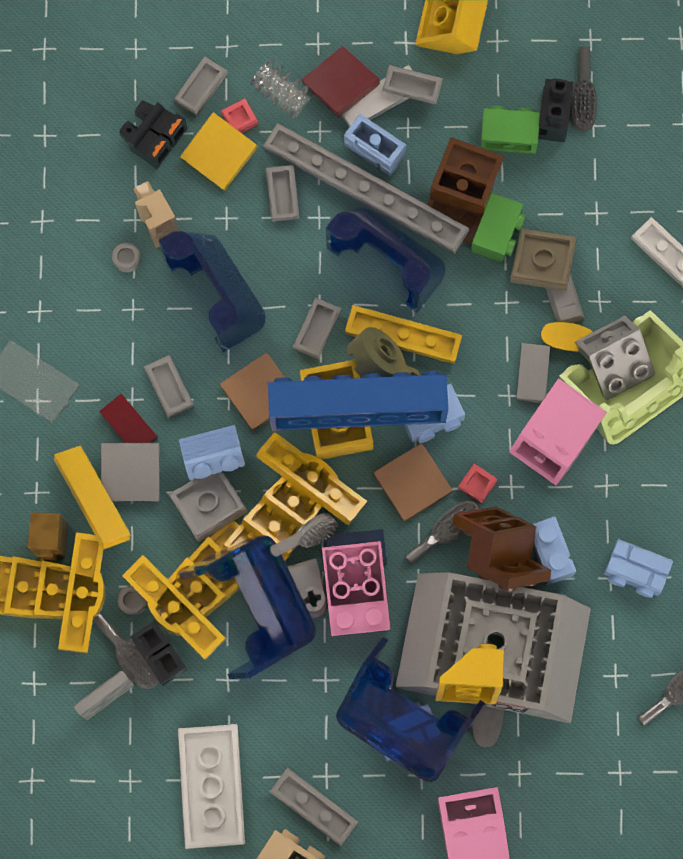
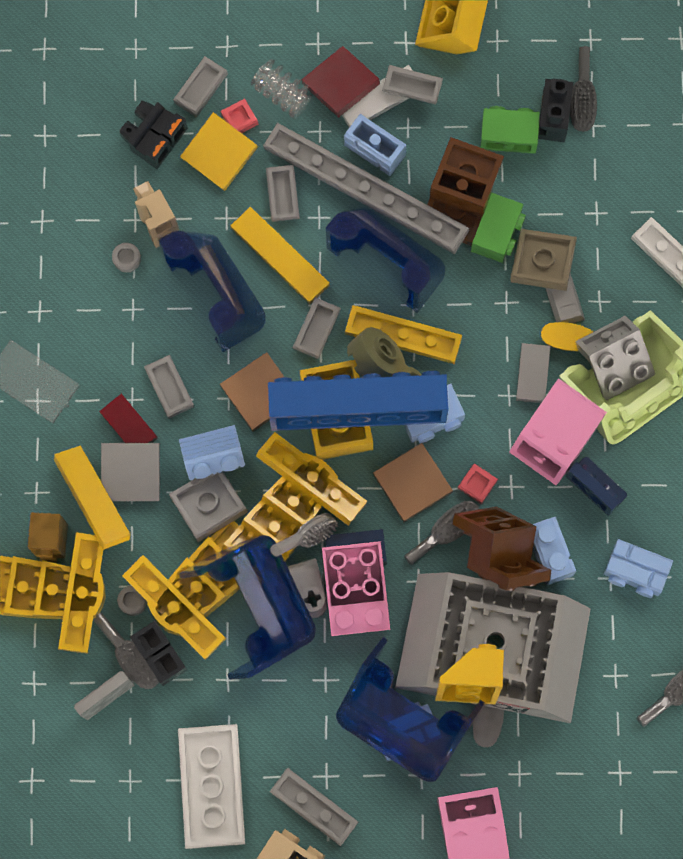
(280, 255): none -> yellow tile
(596, 485): none -> dark blue bracket

